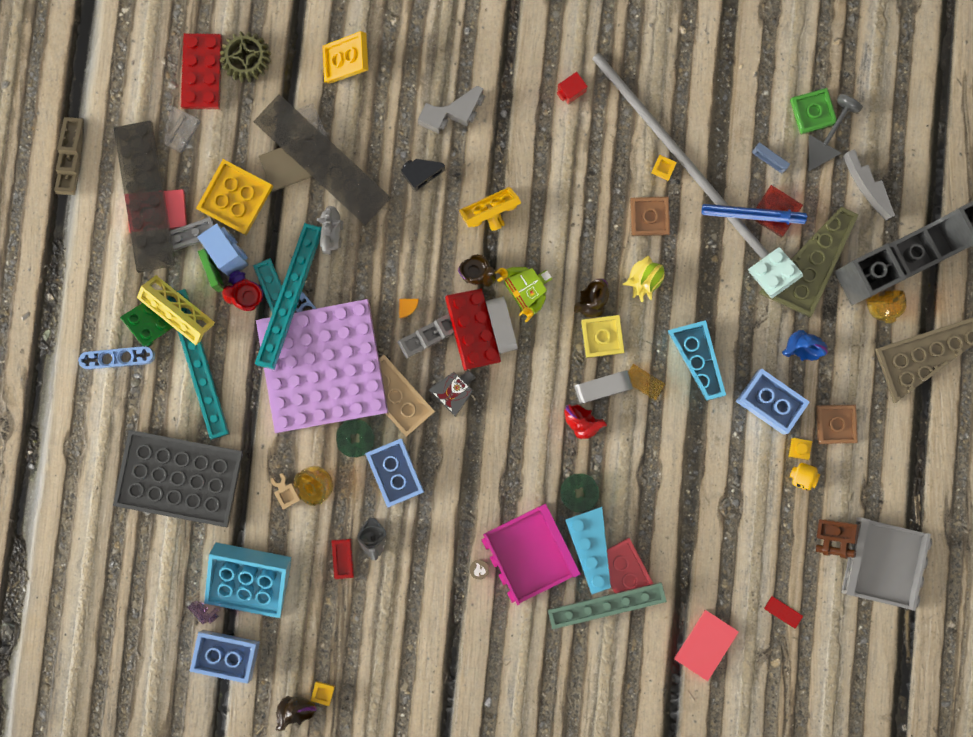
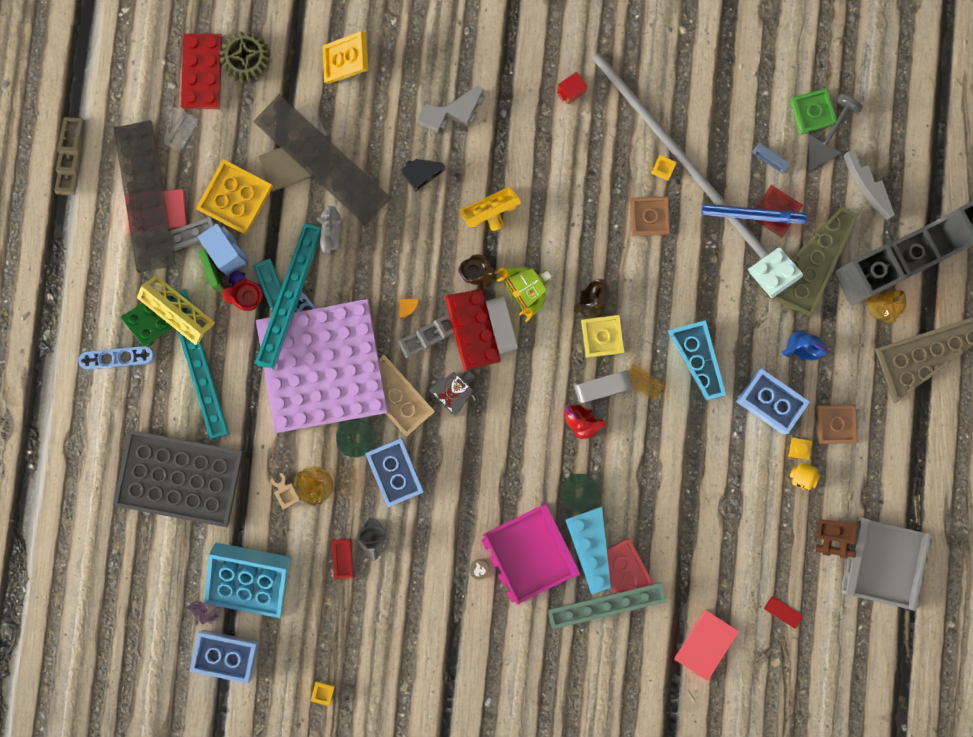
(293, 710): dark brown hair -> none
(645, 278): light yellow hair -> none

